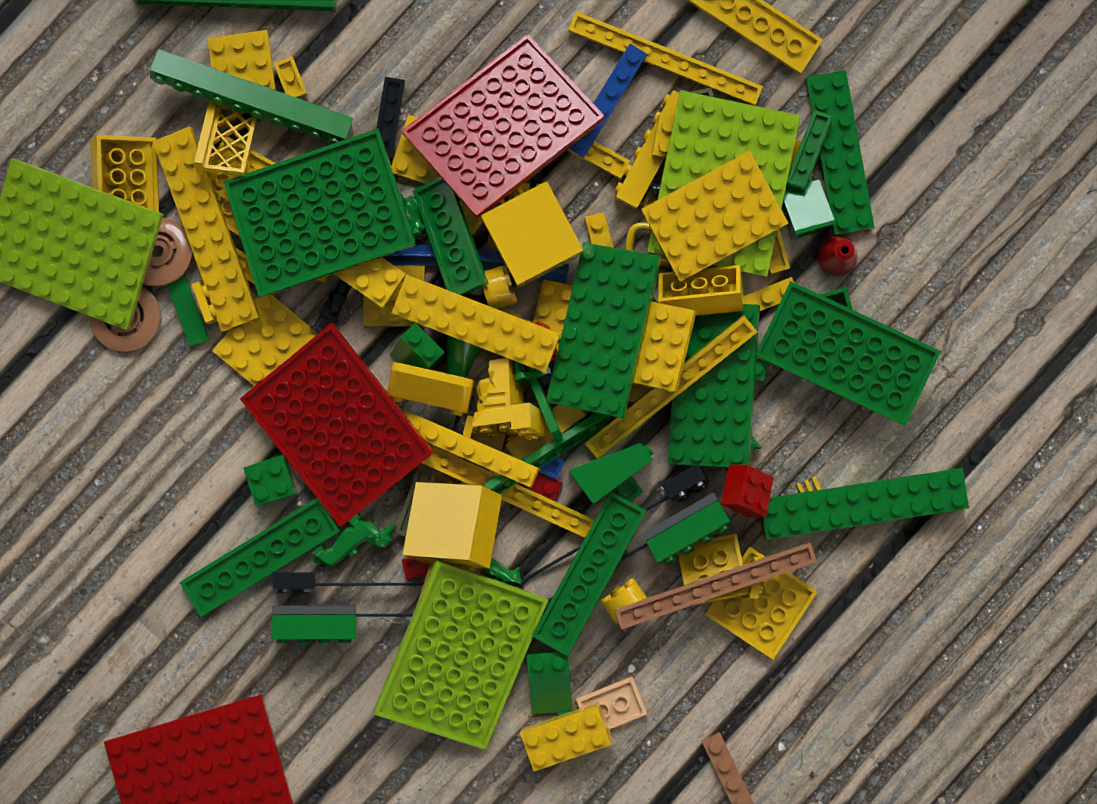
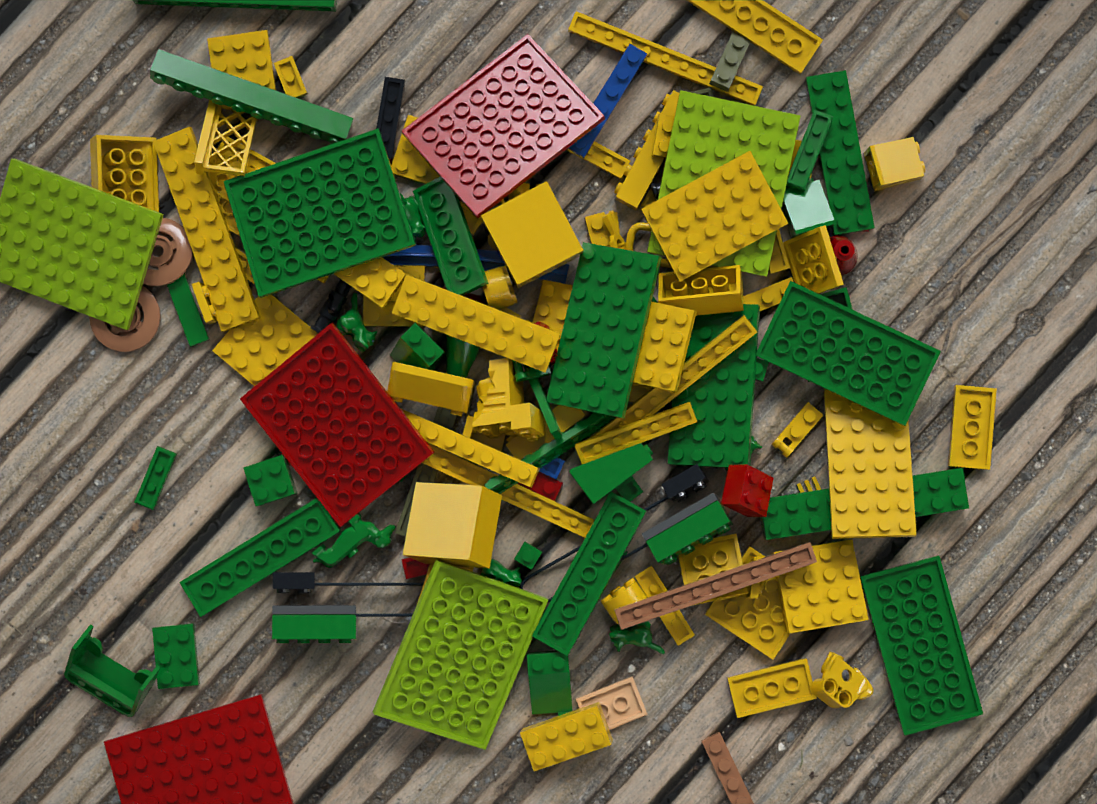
(106, 678): none -> green windscreen
(155, 478): none -> green tile
(176, 655): none -> green plate
(353, 325): none -> green animal
(528, 555): none -> green brick
(612, 223): none -> yellow piece
(636, 433): none -> yellow plate
(637, 635): none -> green animal
(673, 621): none -> yellow plate
(730, 62): none -> olive plate
(771, 687): none -> yellow plate
(797, 429): none -> yellow plate
(813, 261): none -> yellow plate
(825, 591): none -> yellow plate
(849, 691): none -> yellow piece
(868, 472): none -> yellow plate
(894, 163): none -> yellow slope
(921, 645): none -> green plate
(972, 427): none -> yellow plate

